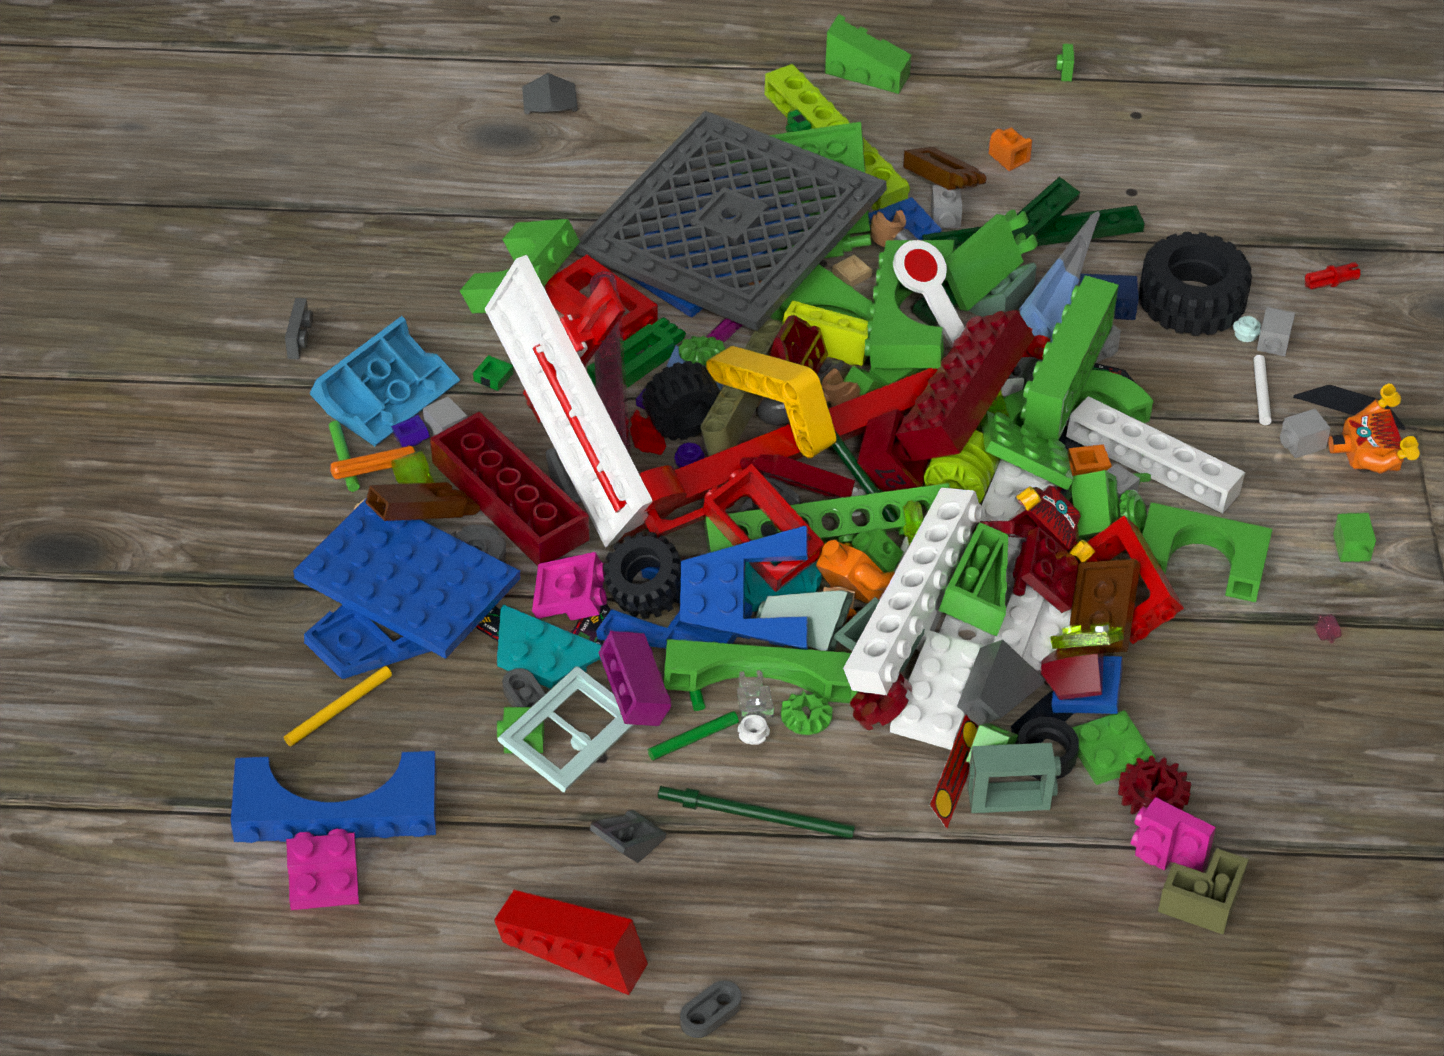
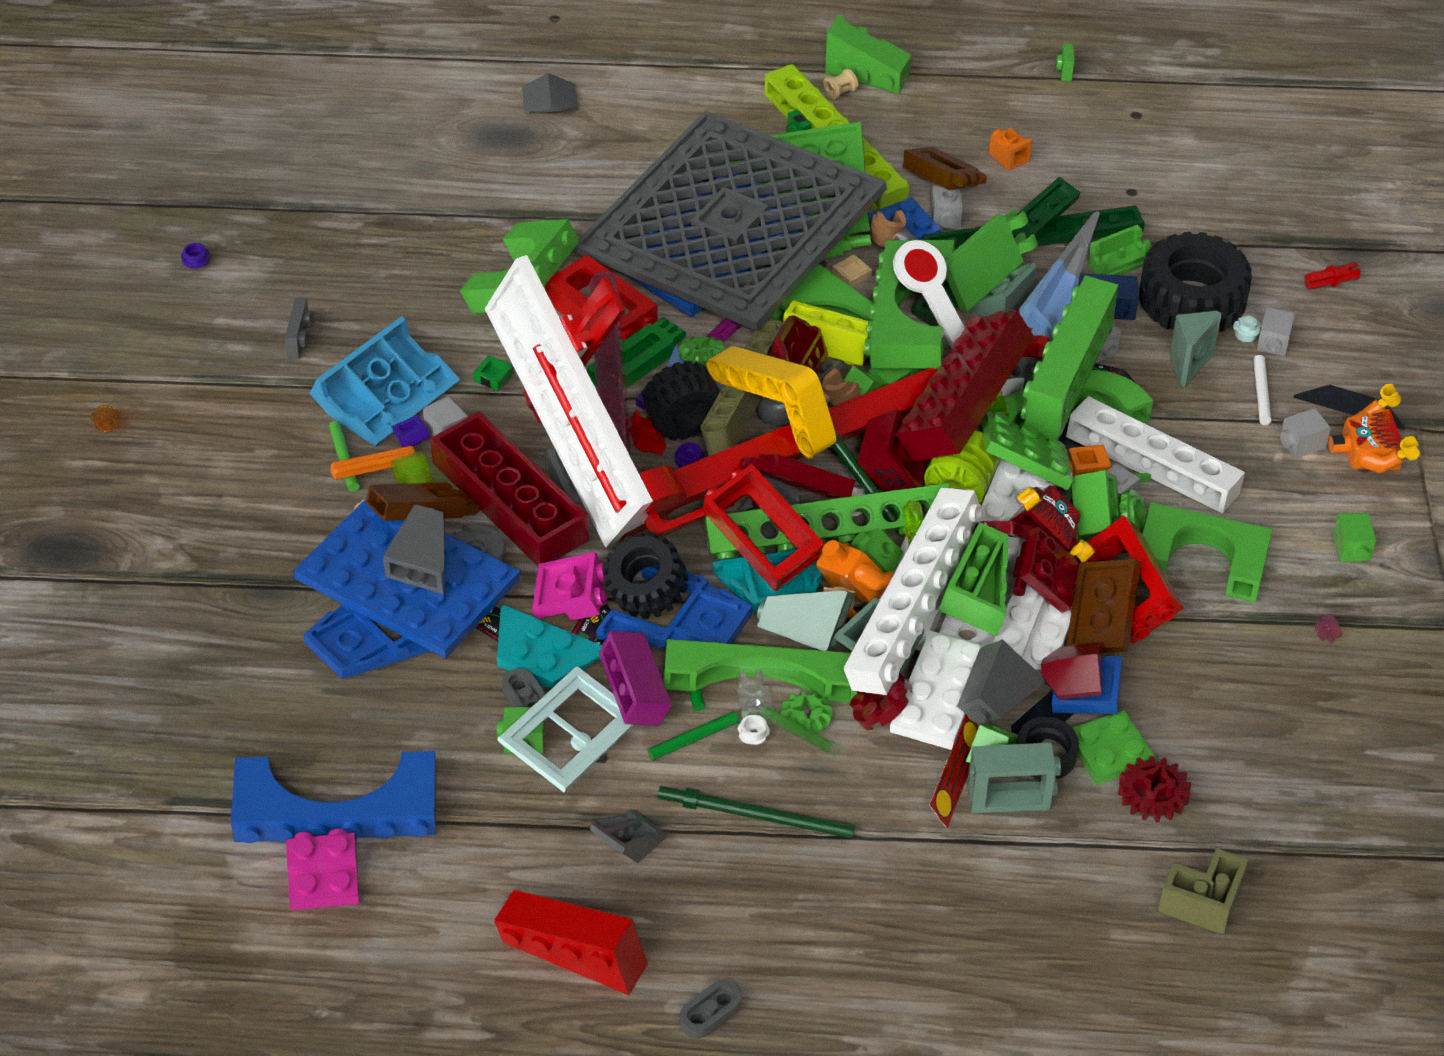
(105, 418): none -> clear orange plate
(195, 255): none -> dark purple plate
(337, 706): yellow bar -> none
(419, 551): none -> dark grey slope
(715, 590): blue wing -> none
(799, 726): none -> bright green piece
(840, 84): none -> tan bush
(1097, 635): clear neon green piece -> none
(1118, 252): none -> bright green hinge
(1172, 836): dark pink plate -> none
(1193, 343): none -> sand green slope

